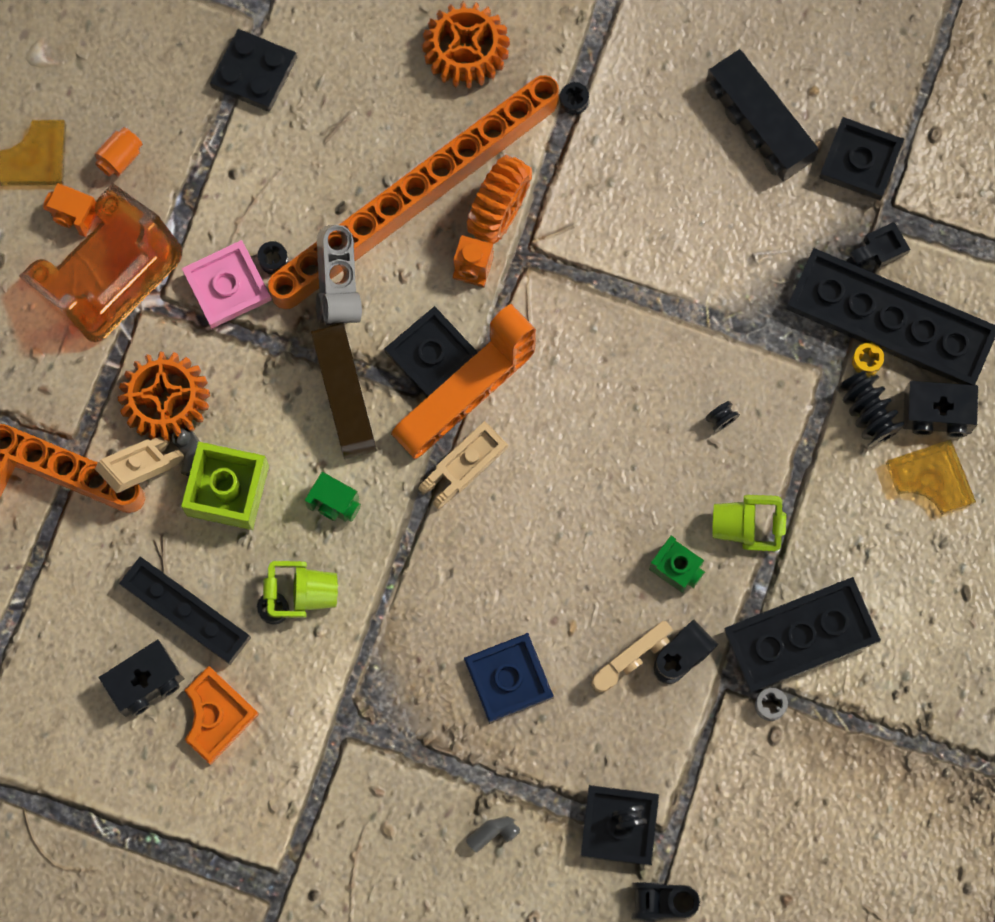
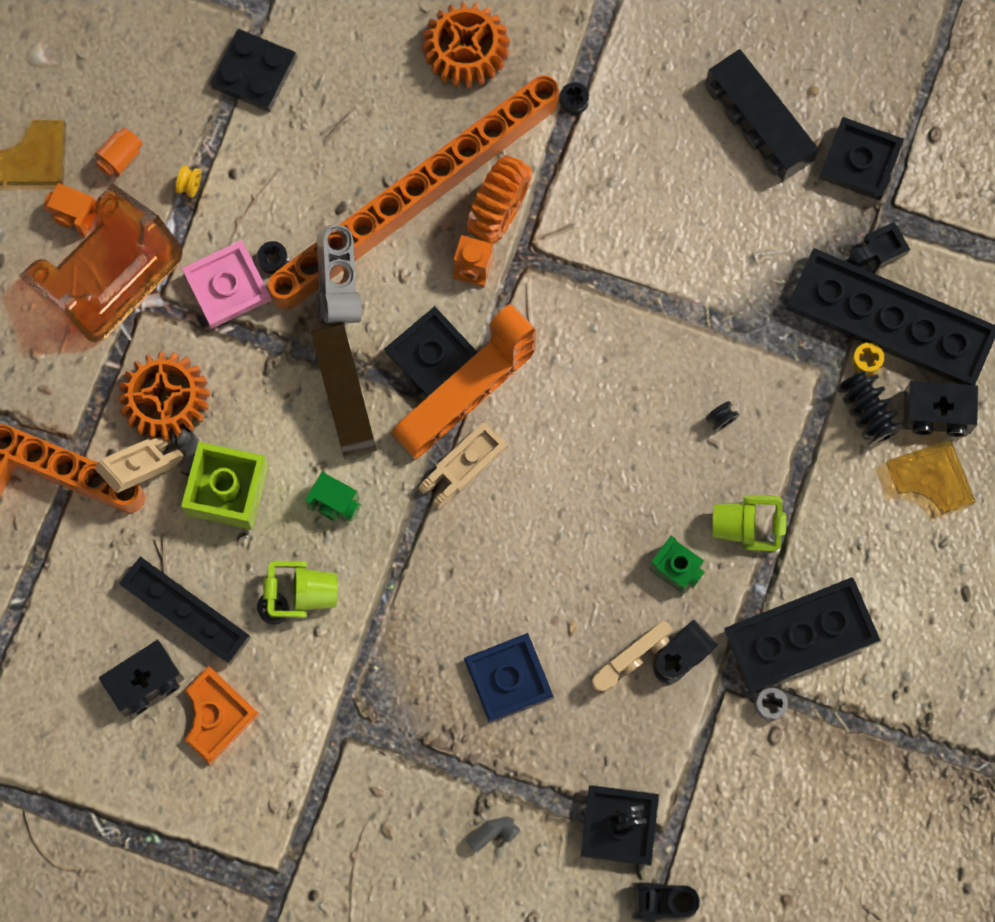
(188, 181): none -> yellow bush

